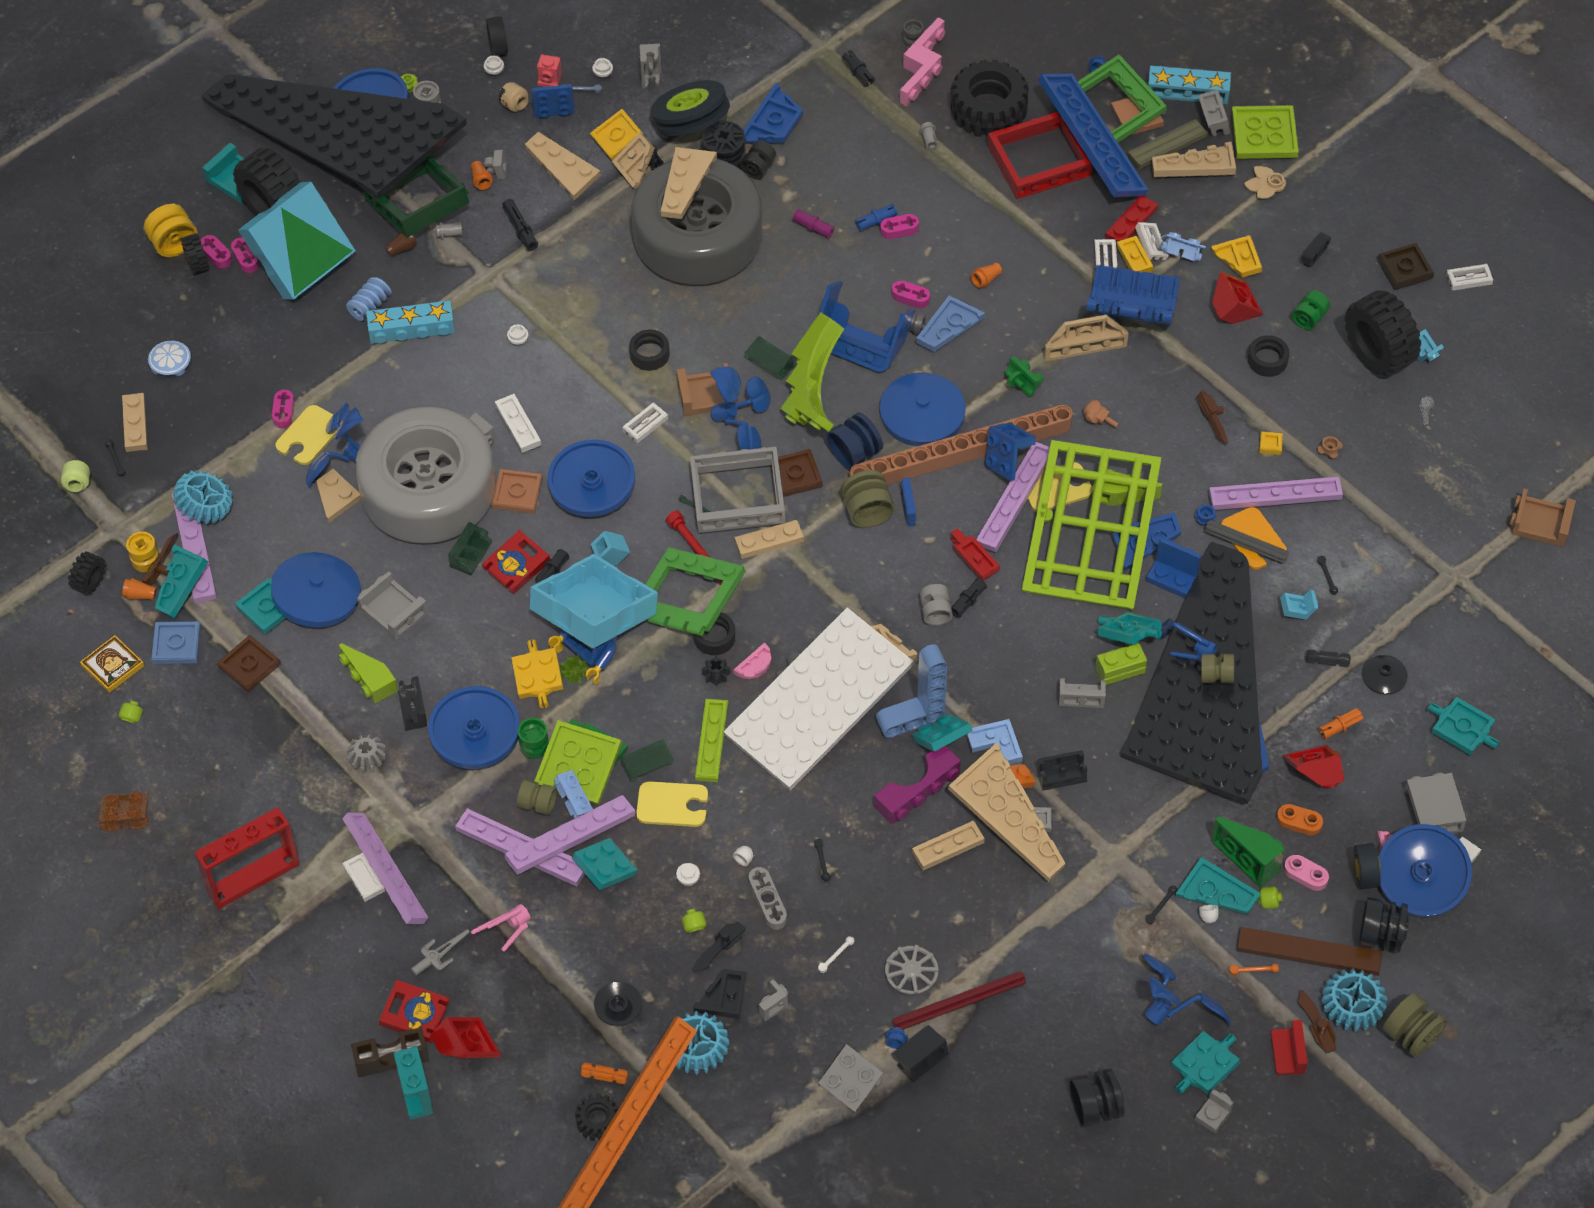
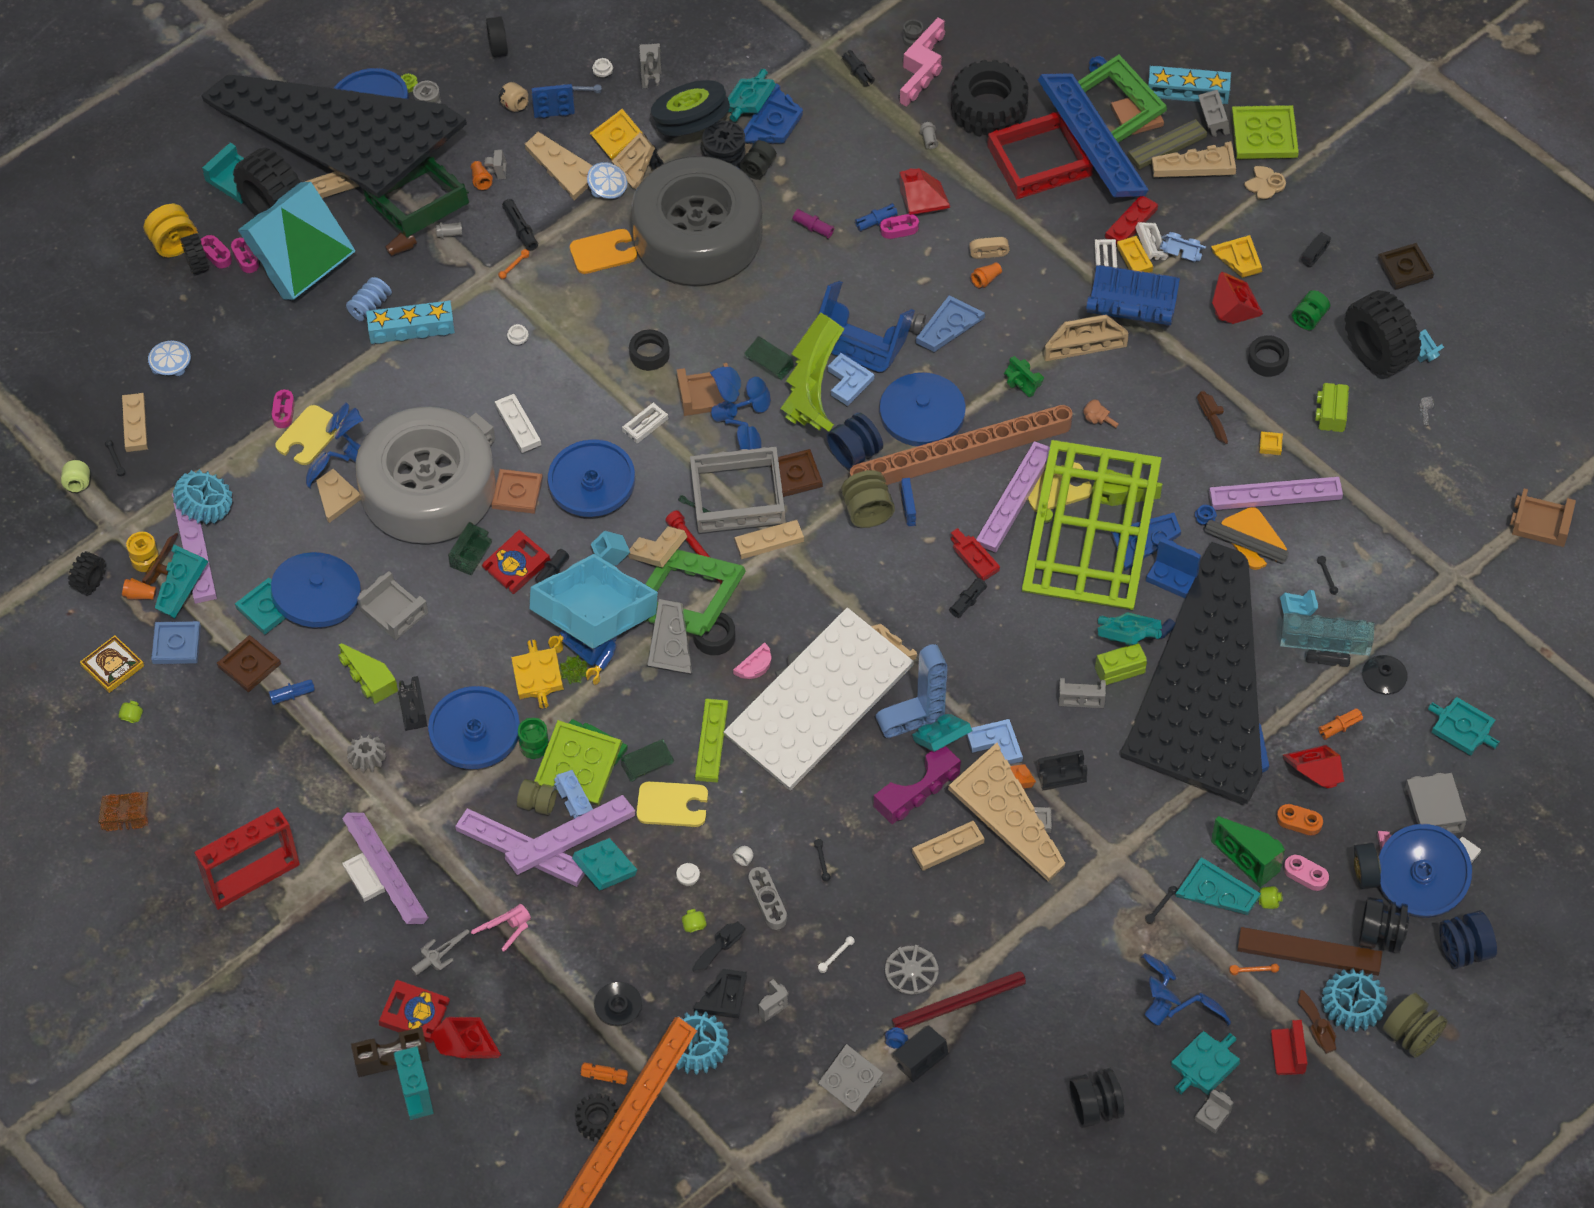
(291, 691): none -> blue axle
(332, 184): none -> tan plate
(493, 65): white plate -> none
(524, 254): none -> orange hinge
(549, 71): coral brick -> none
(600, 251): none -> light orange piece
(606, 180): none -> dish
(658, 552): none -> tan plate
(669, 638): none -> light grey wing
(685, 179): tan wing -> none
(716, 671): black gear -> none
(750, 95): none -> teal plate
(853, 378): none -> light blue plate
(911, 294): dark pink beam -> none
(922, 192): none -> red slope
(936, 604): light grey wheel -> none
(989, 247): none -> tan beam
(1003, 447): blue bracket -> none
(1202, 646): blue plant -> none
(1209, 913): white hinge -> none
(1218, 668): olive wheel -> none
(1327, 634): none -> clear light blue brick
(1333, 407): none -> lime brick
(1333, 443): medium nougat plate -> none
(1467, 939): none -> dark blue wheel
(1471, 279): white tile -> none

